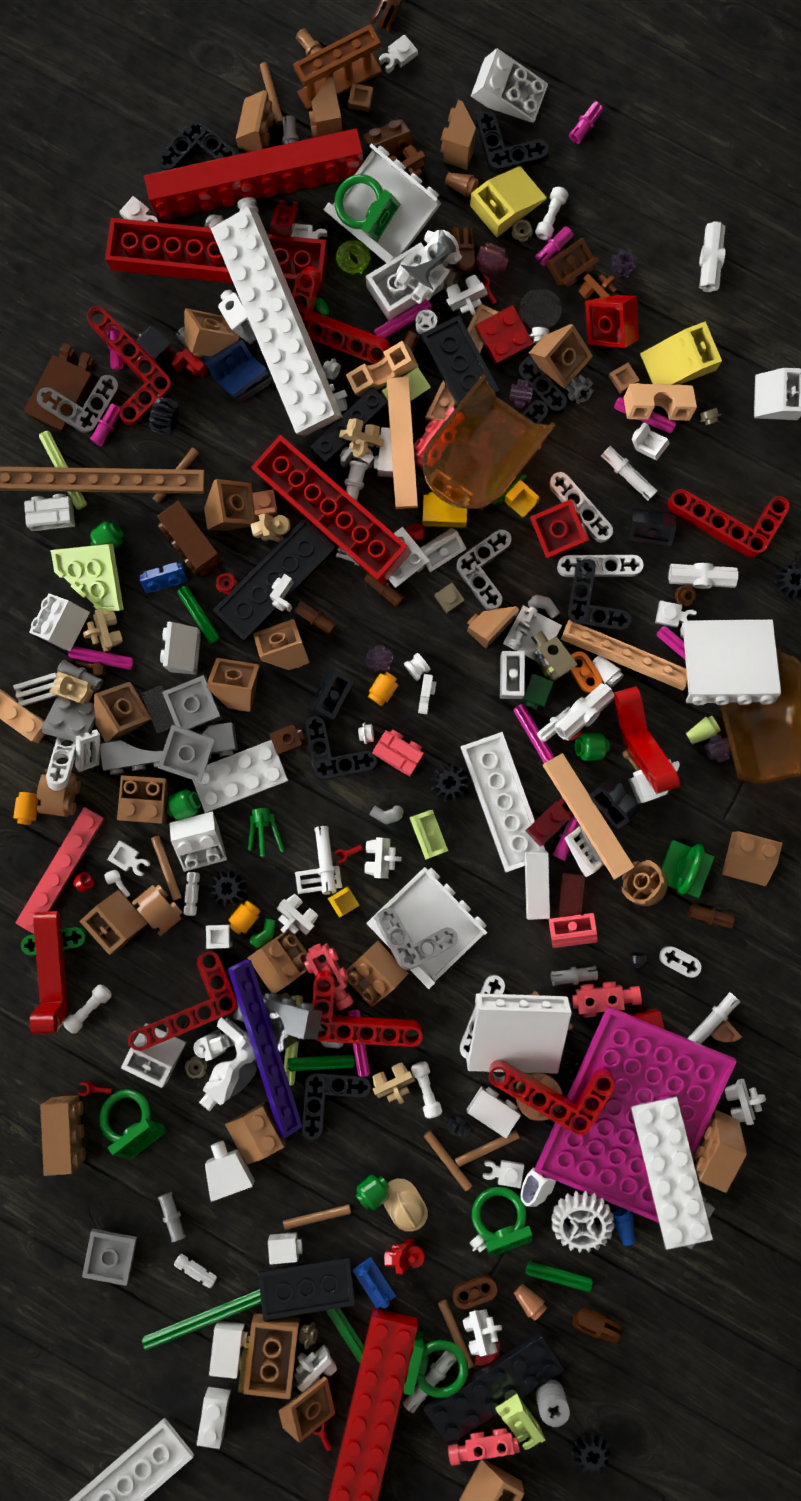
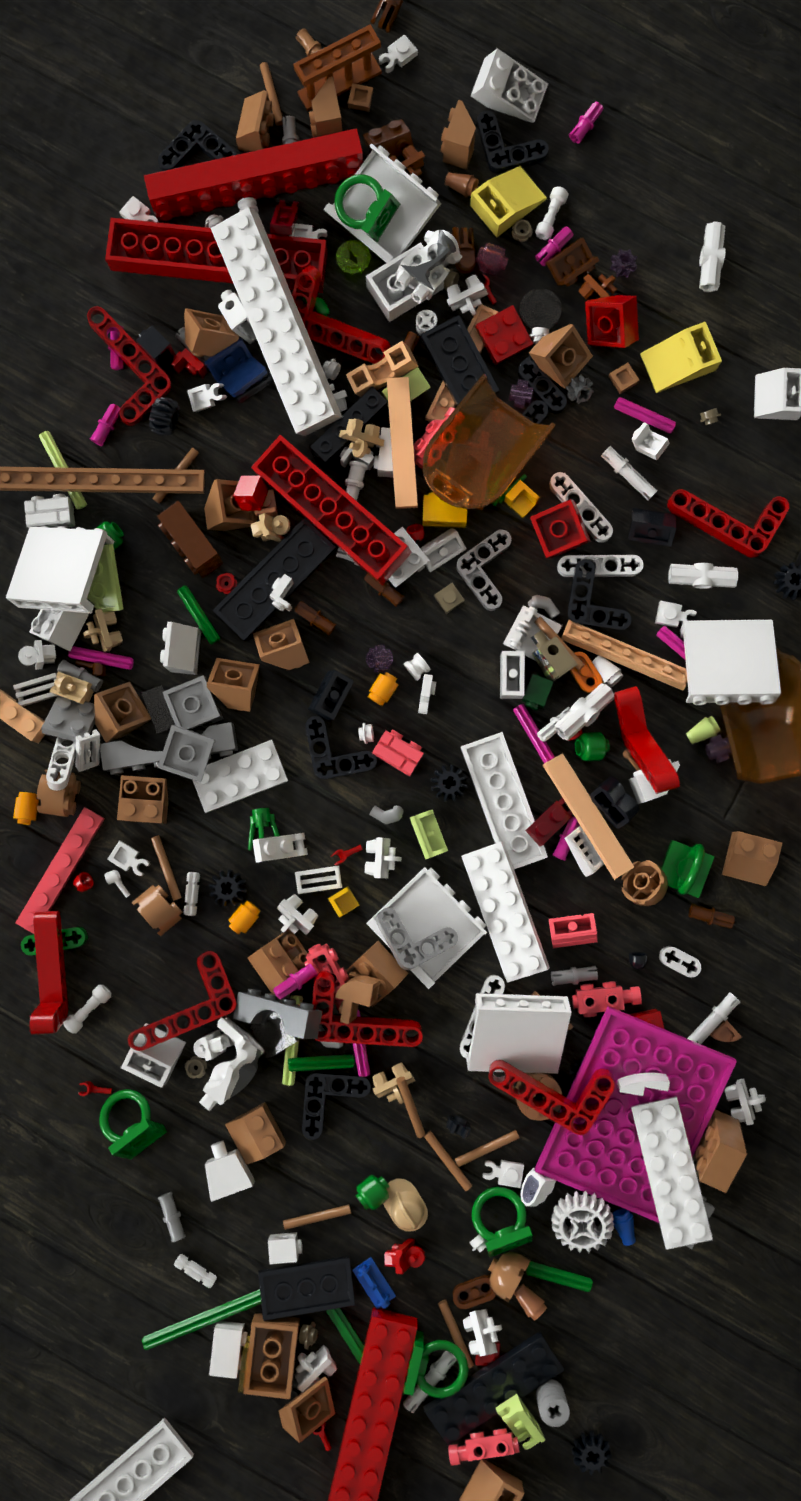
(37, 654): none -> white hips
(57, 568): none -> white panel
(62, 1135): medium nougat brick -> none
(65, 379): reddish brown tile -> none
(79, 412): light grey beam -> none
(109, 1257): light grey plate -> none
(113, 922): medium nougat slope -> none
(154, 580): blue hinge -> none
(183, 804): green head -> none
(197, 841): white slope -> none
(204, 396): none -> white plate
(213, 1417): white brick -> none
(218, 936): white panel -> none
(250, 493): none -> red brick
(265, 936): green arm -> none
(265, 1048): dark purple plate -> none
(279, 847): none -> white plate
(287, 739): reddish brown brick -> none
(295, 981): none -> dark pink axle
(325, 860): white pin -> none
(357, 991): none -> medium nougat brick
(402, 320): dark pink axle -> none
(410, 1106): none -> medium nougat bar
(432, 1107): white piece -> none
(490, 624): medium nougat slope -> none
(493, 1111): white brick -> none
(505, 912): none -> white plate
(507, 1273): none -> medium nougat cylinder
(537, 885): white tile -> none
(550, 633): none -> medium nougat bar
(571, 895): clear red plate -> none
(597, 1325): reddish brown arm -> none
(636, 1083): none -> white slope
(675, 399): light nougat arch -> none
(680, 595): reddish brown plate -> none

